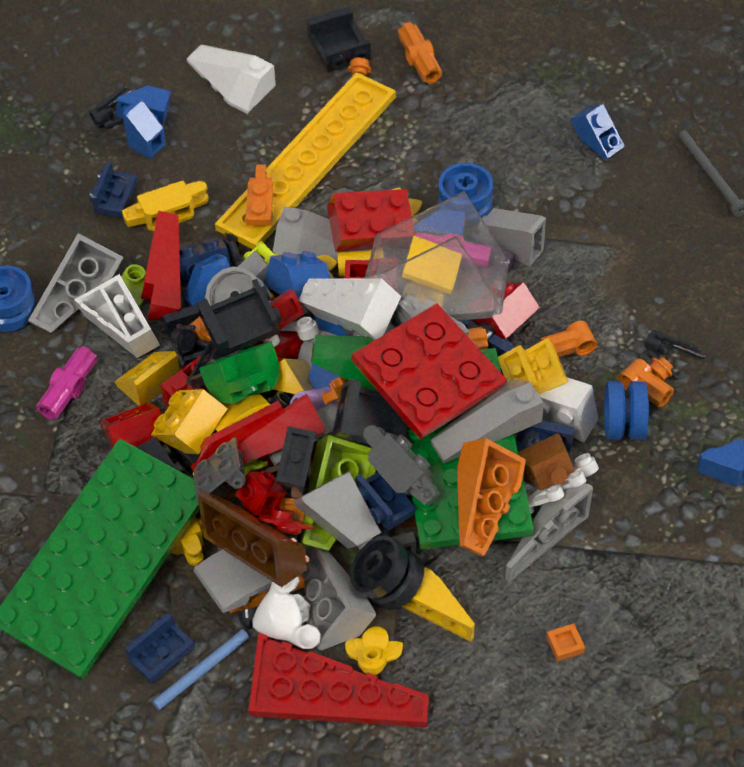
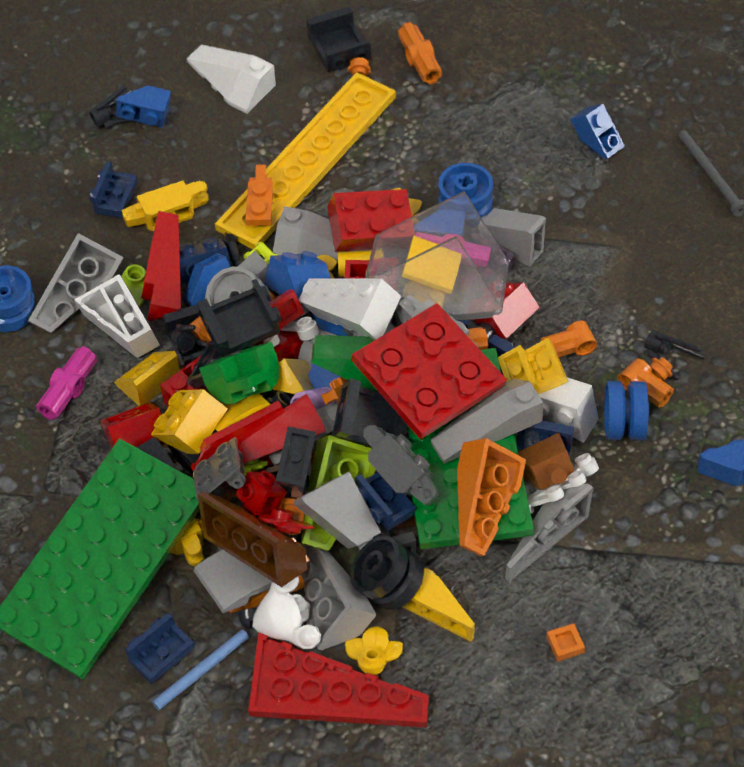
(143, 129): blue slope -> none

